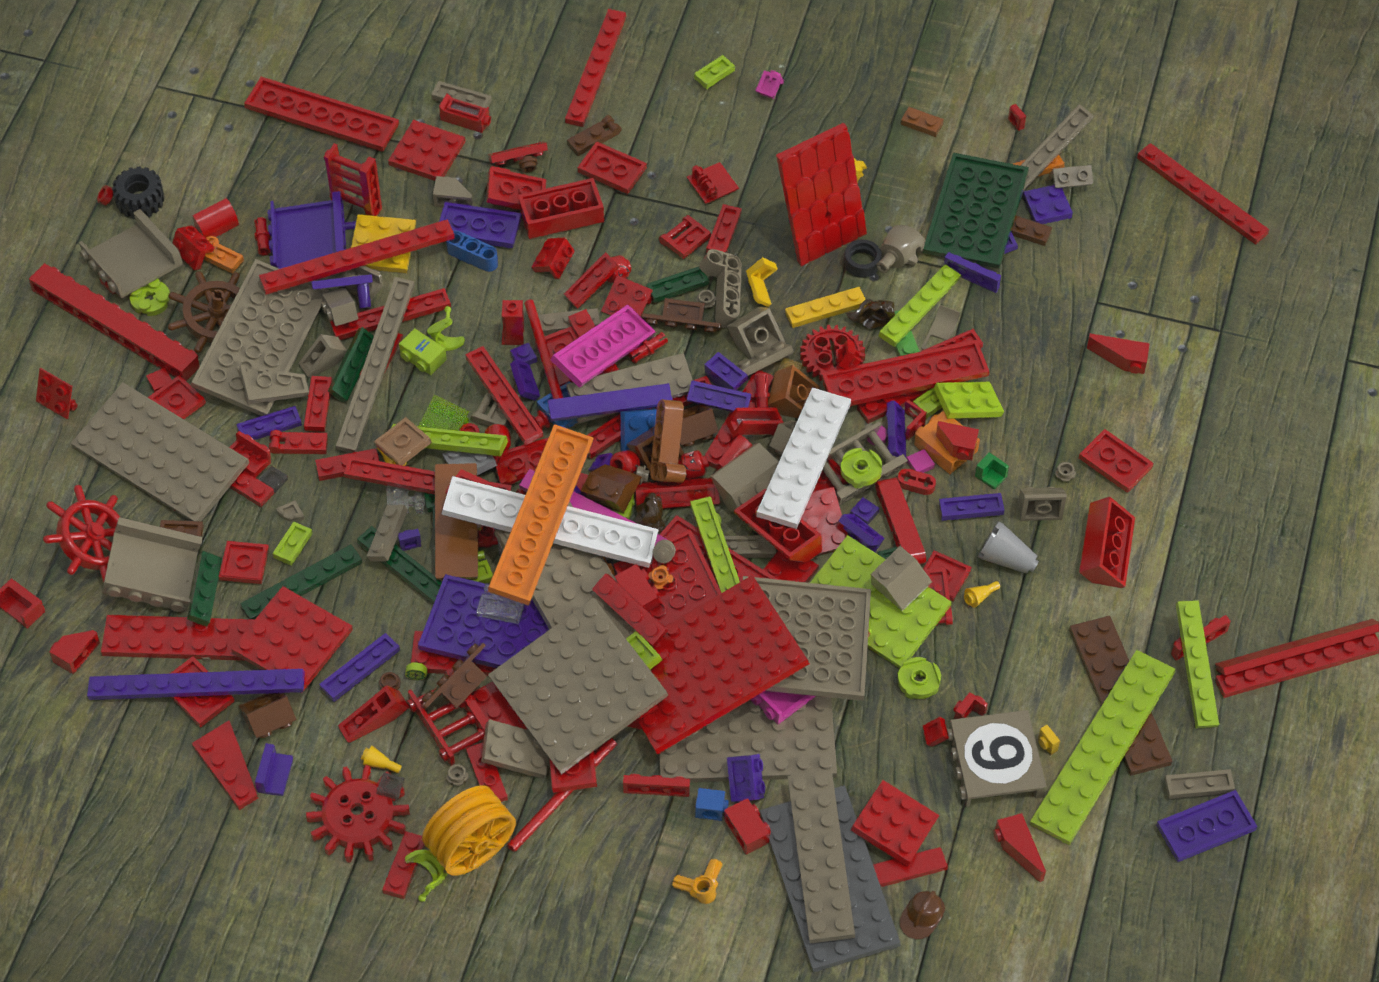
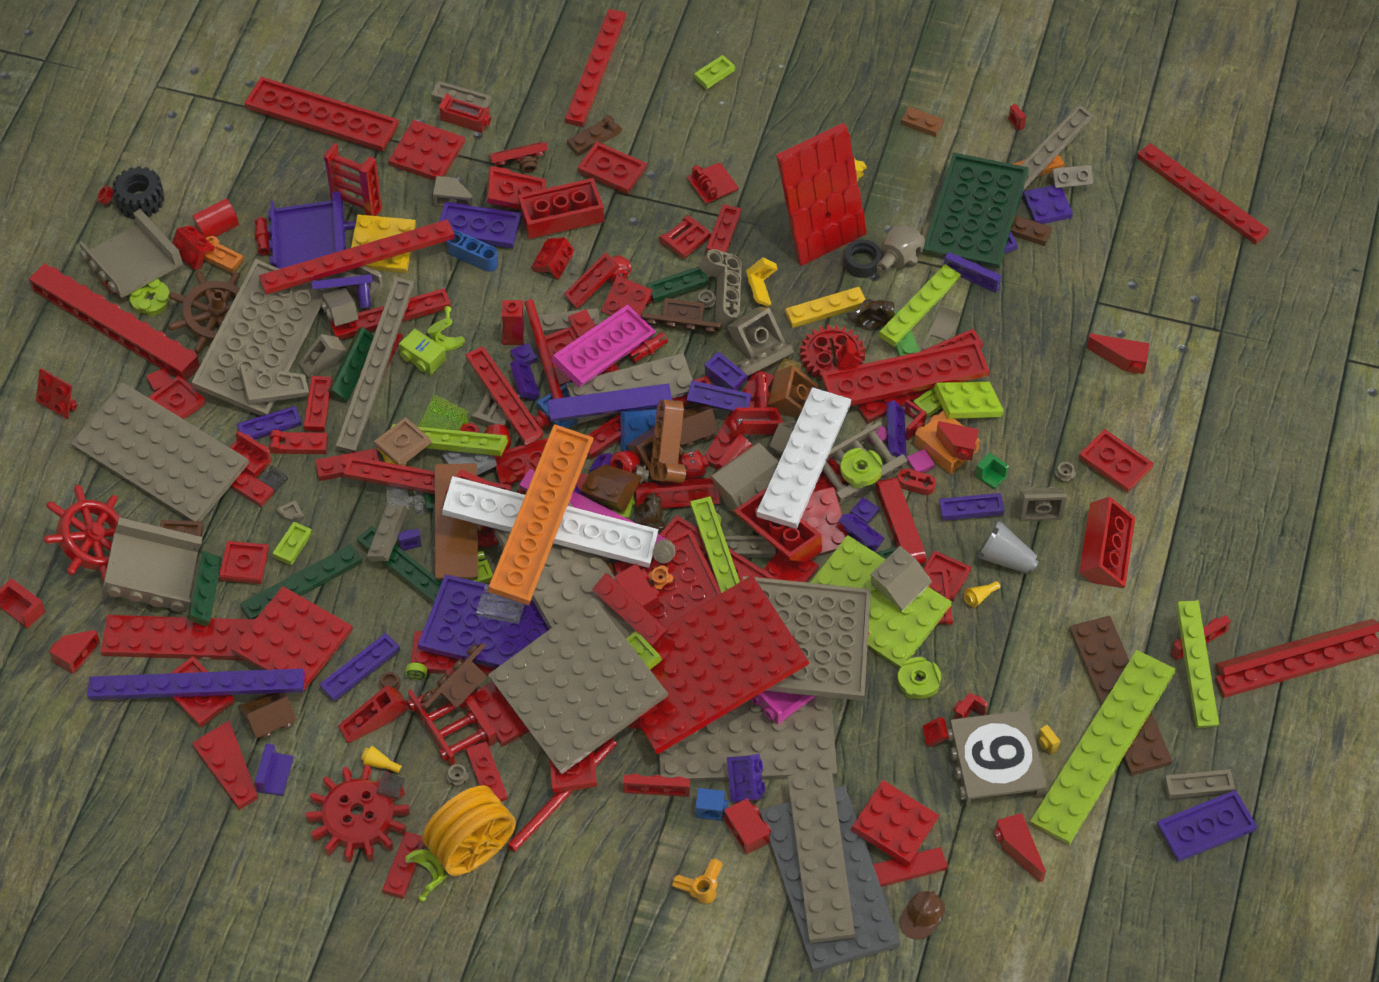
(513, 749): dark tan plate -> none
(769, 84): dark pink bracket -> none

